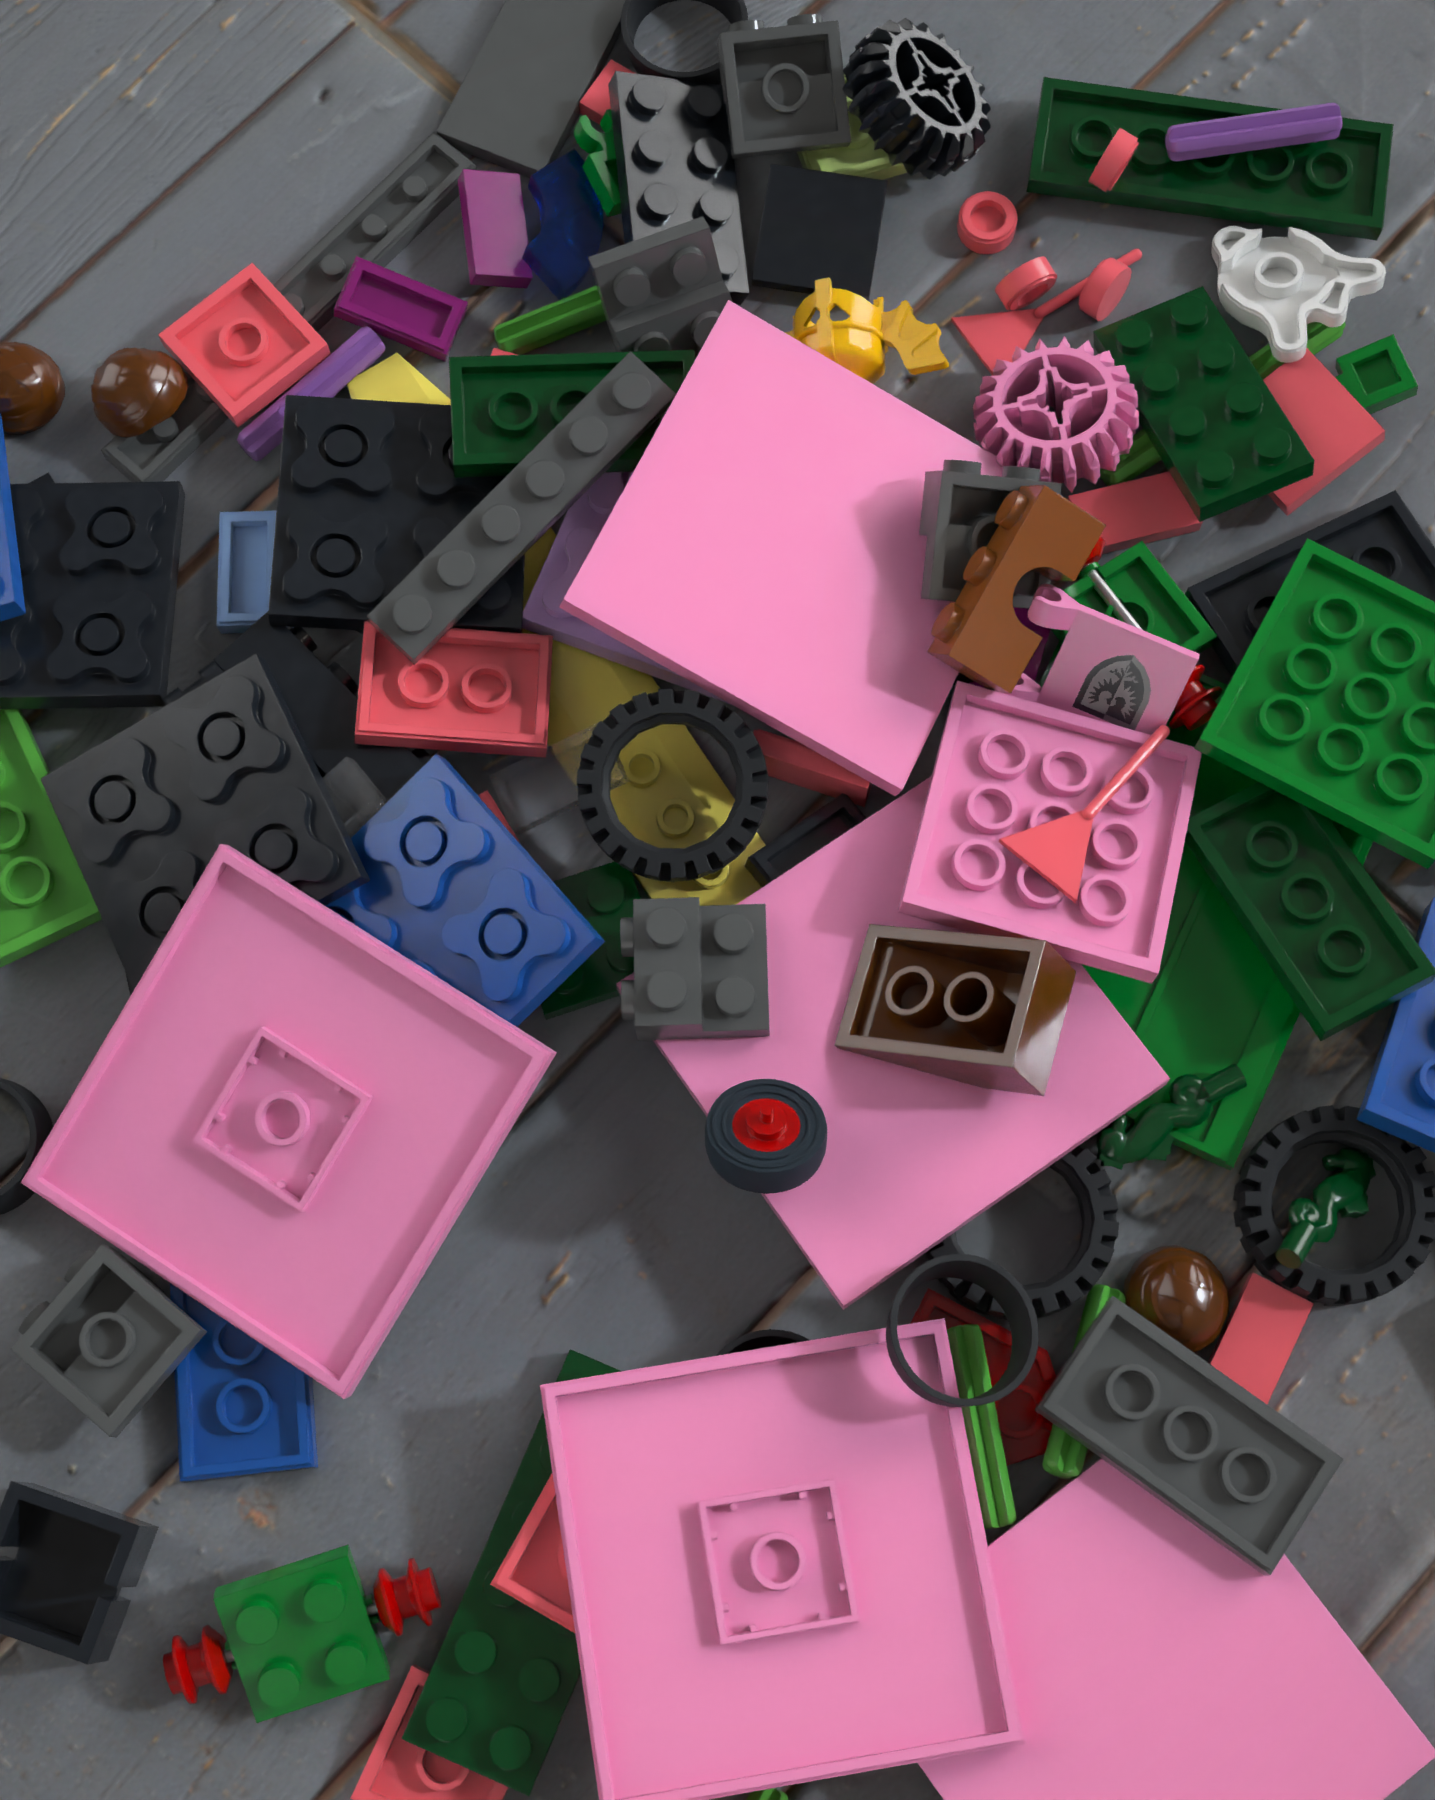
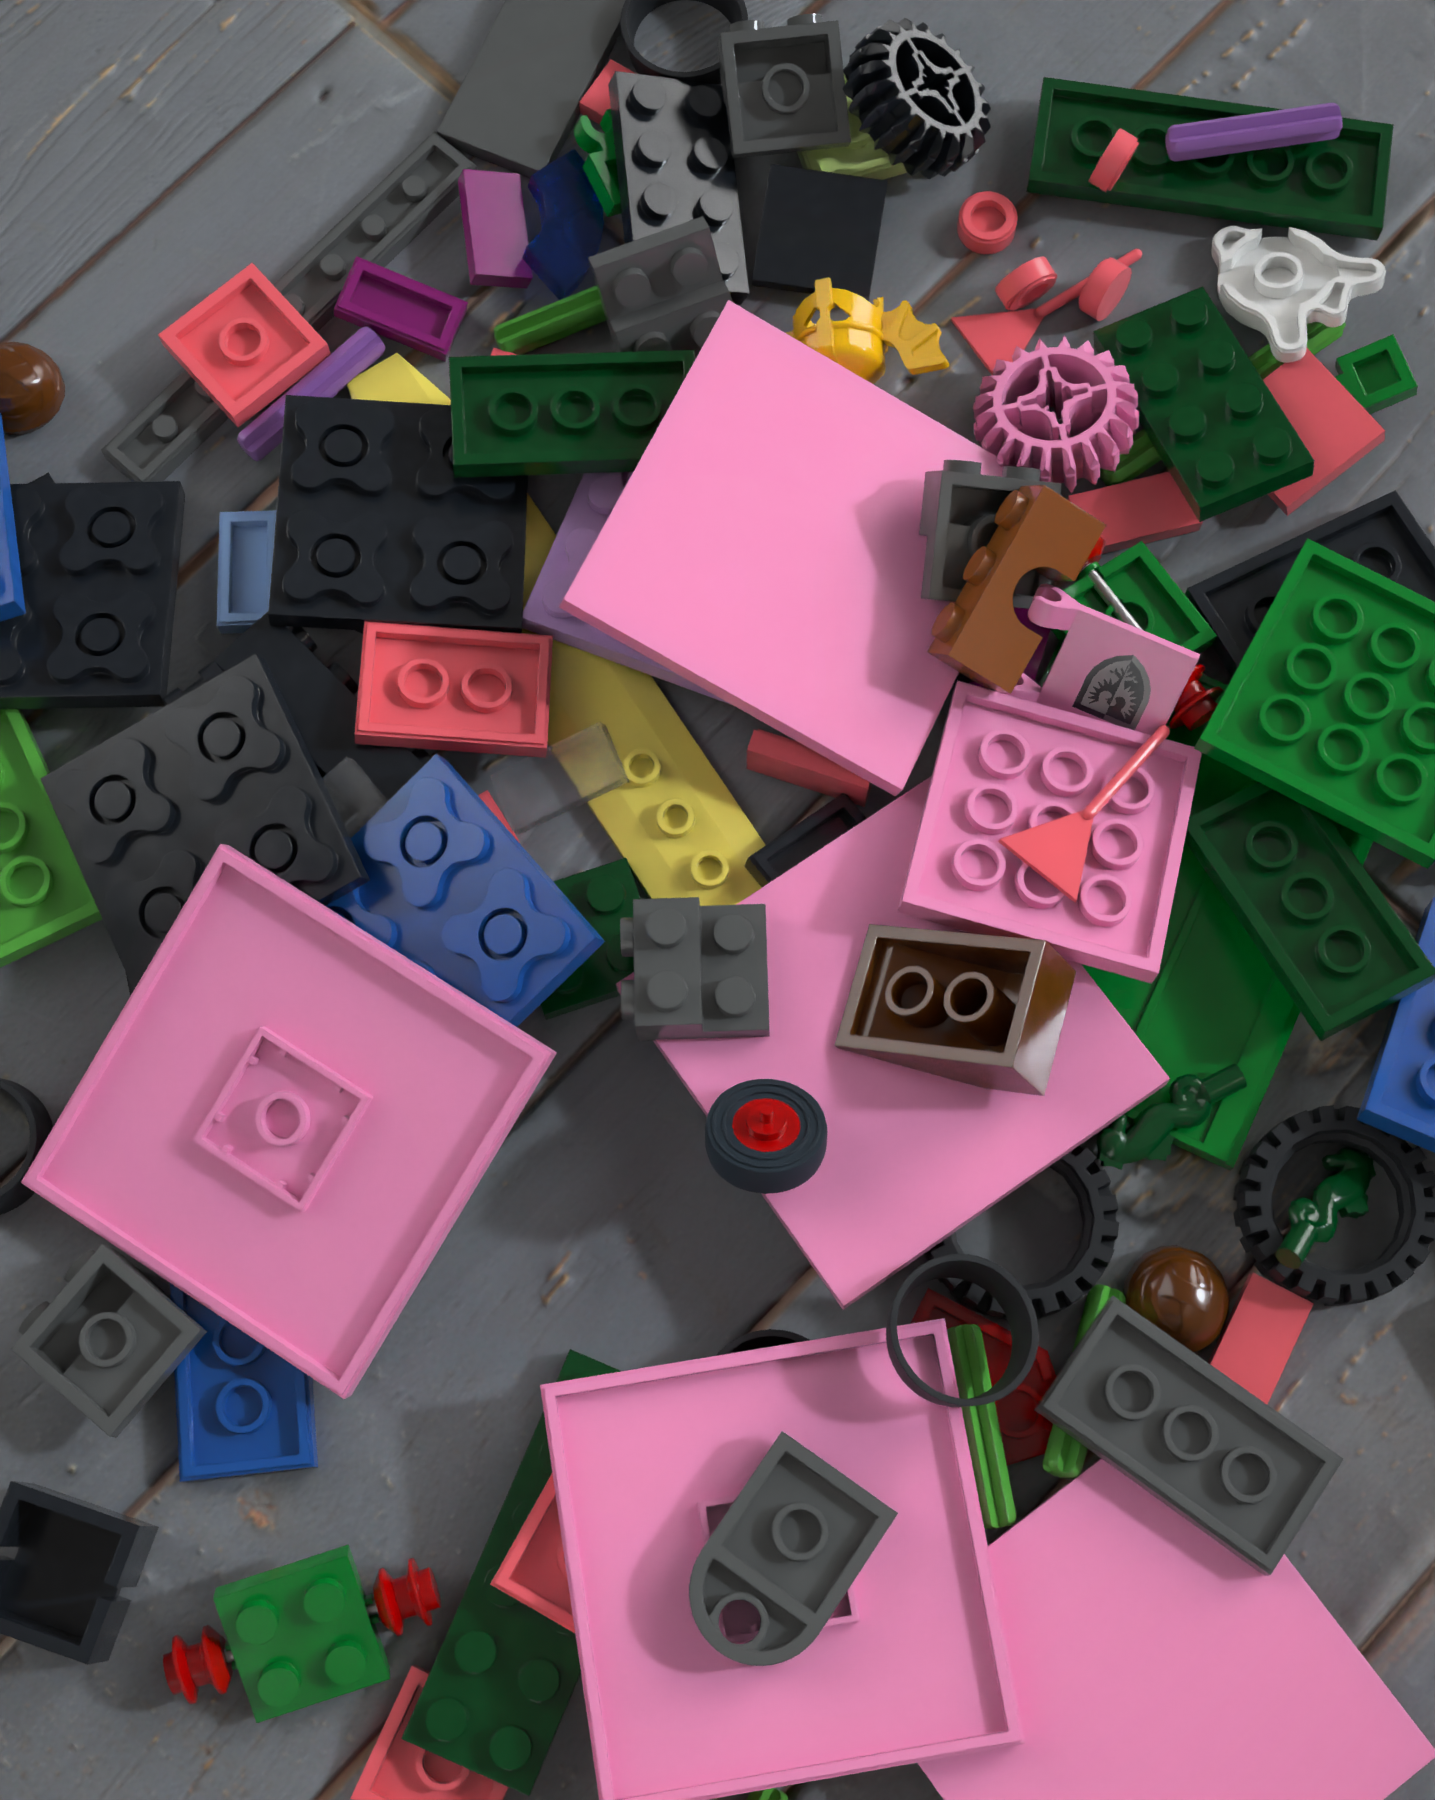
(137, 390): reddish brown piece -> none
(521, 508): dark grey plate -> none
(642, 714): black tyre -> none
(788, 1551): none -> dark grey tile

